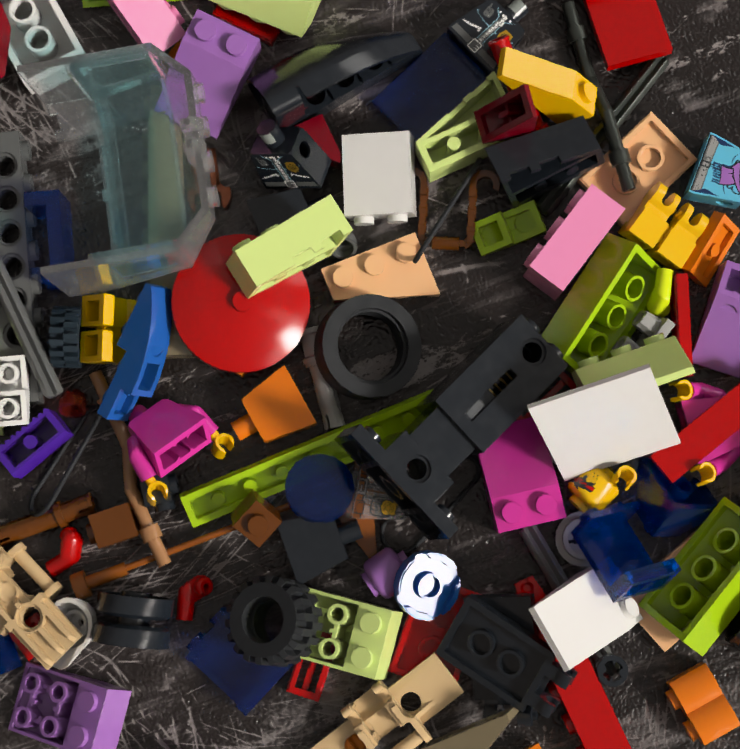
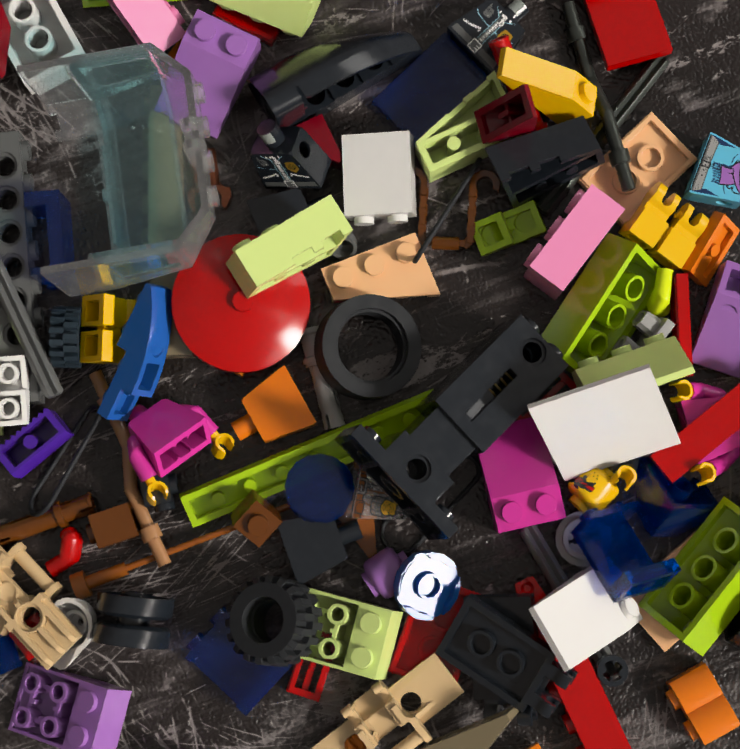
(72, 404): clear red hinge -> none
(190, 593): red arm -> none

